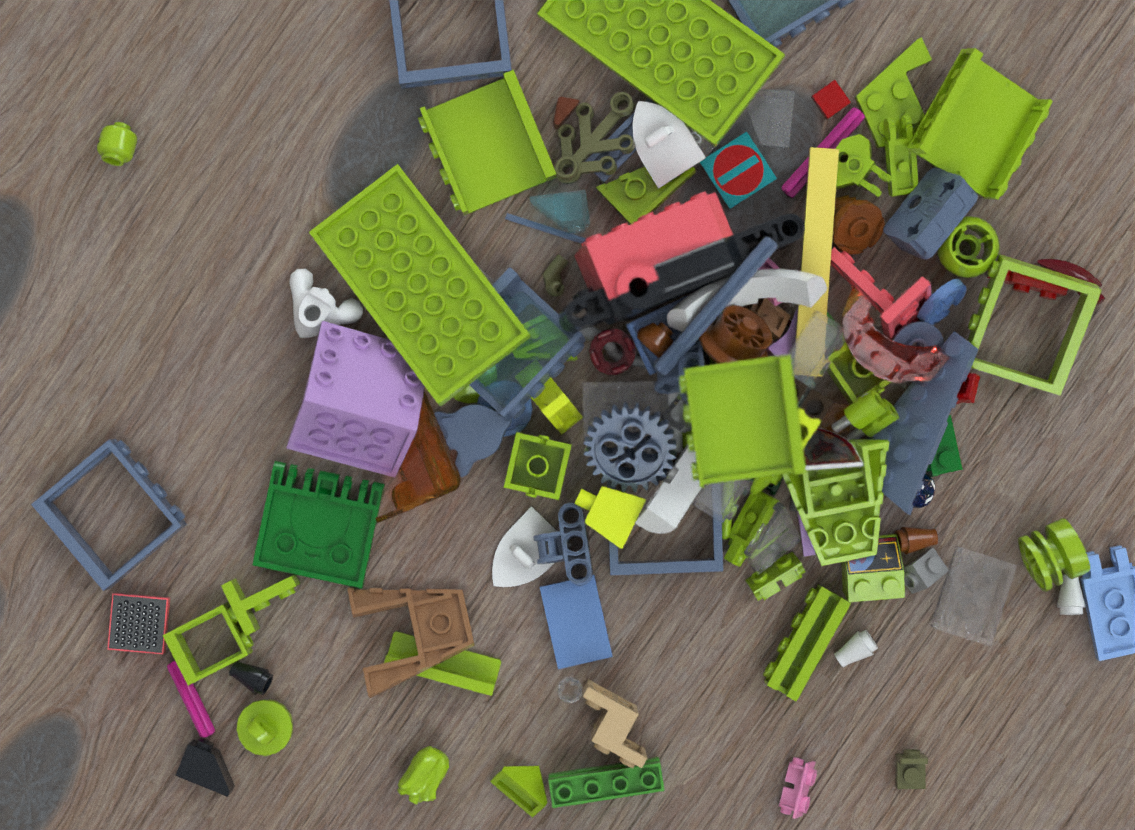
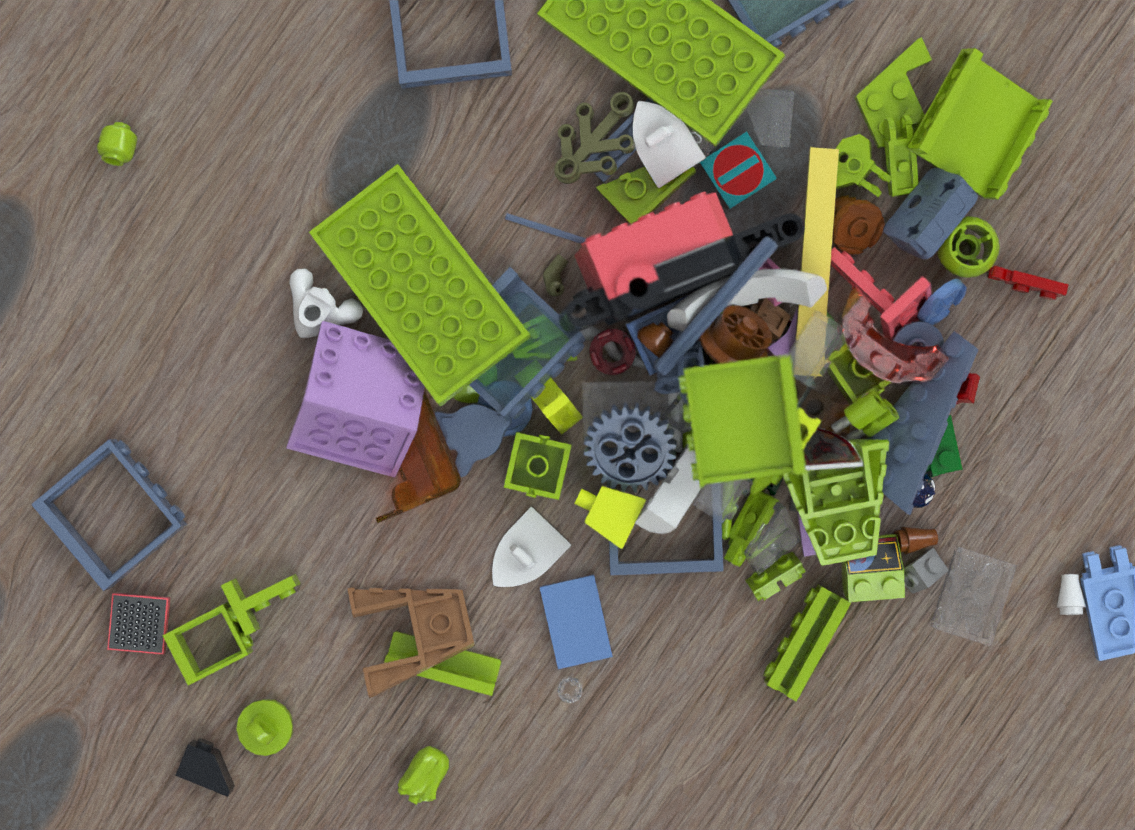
(192, 702): dark pink axle -> none
(252, 677): black cone -> none
(317, 530): green hinge -> none
(487, 144): lime panel -> none
(523, 787): lime slope -> none
(559, 548): sand blue beam -> none
(564, 109): copper slope -> none
(564, 209): clear light blue slope -> none
(604, 783): bright green brick -> none
(614, 724): tan bracket -> none
(803, 777): bright pink hinge -> none
(830, 99): red tile -> none
(841, 131): dark pink axle -> none
(857, 648): white cone -> none
(910, 769): olive bracket -> none
(1057, 552): lime wheel -> none
(1071, 270): dark red bar -> none
(1073, 337): lime window -> none

